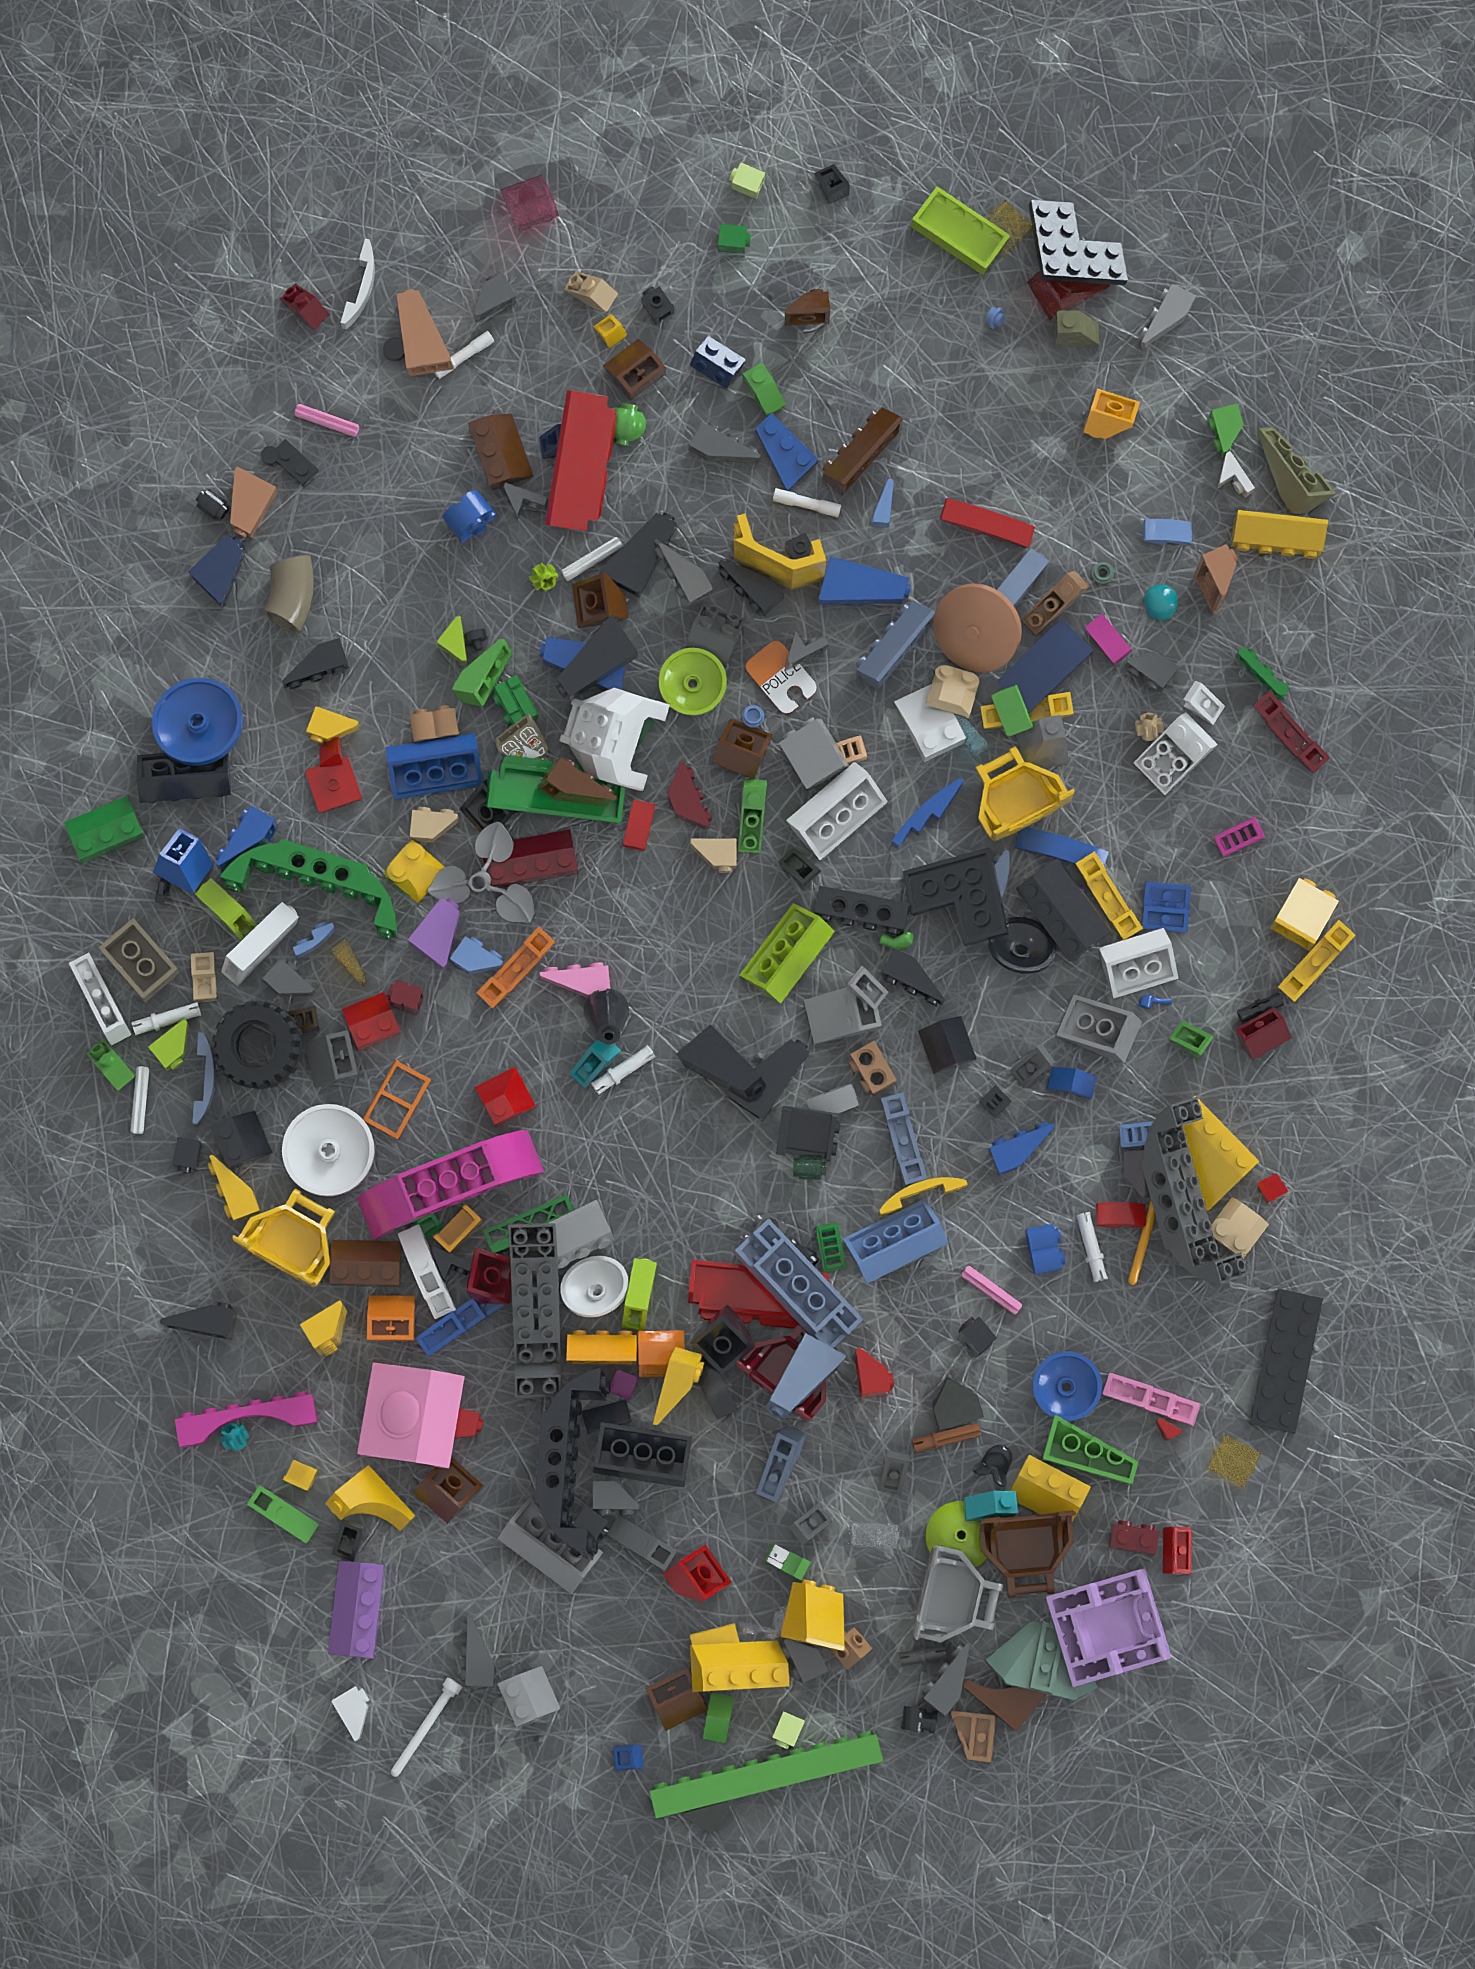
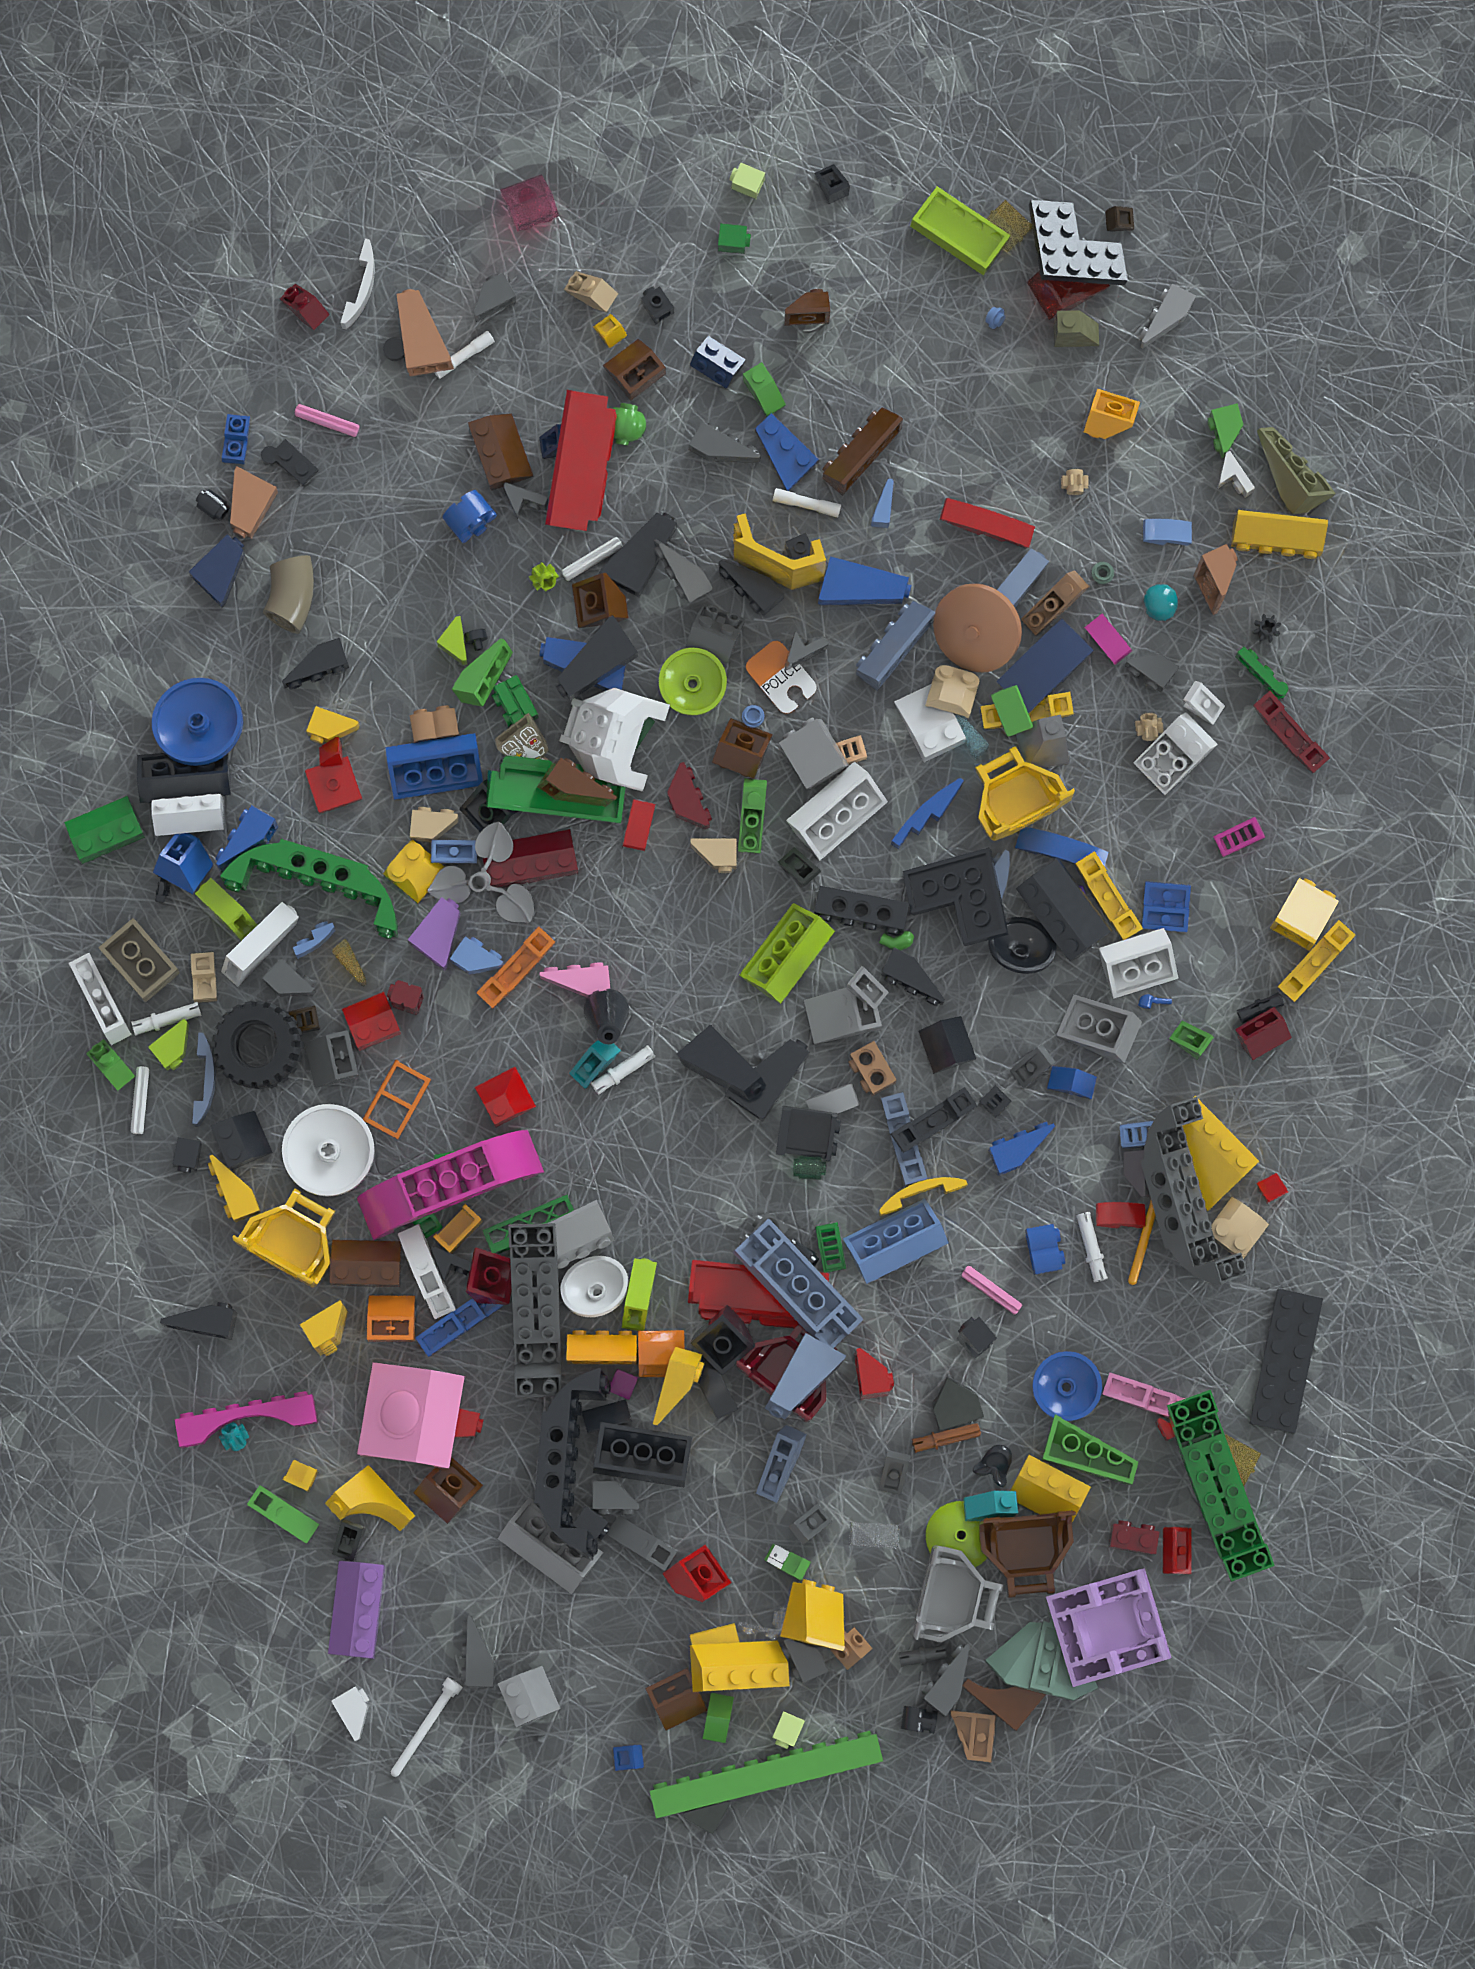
(187, 814): none -> white slope
(235, 439): none -> blue slope
(453, 851): none -> medium blue slope
(934, 1120): none -> black slope
(1074, 482): none -> tan gear
(1119, 219): none -> dark brown slope
(1218, 1486): none -> green slope
(1270, 622): none -> black gear

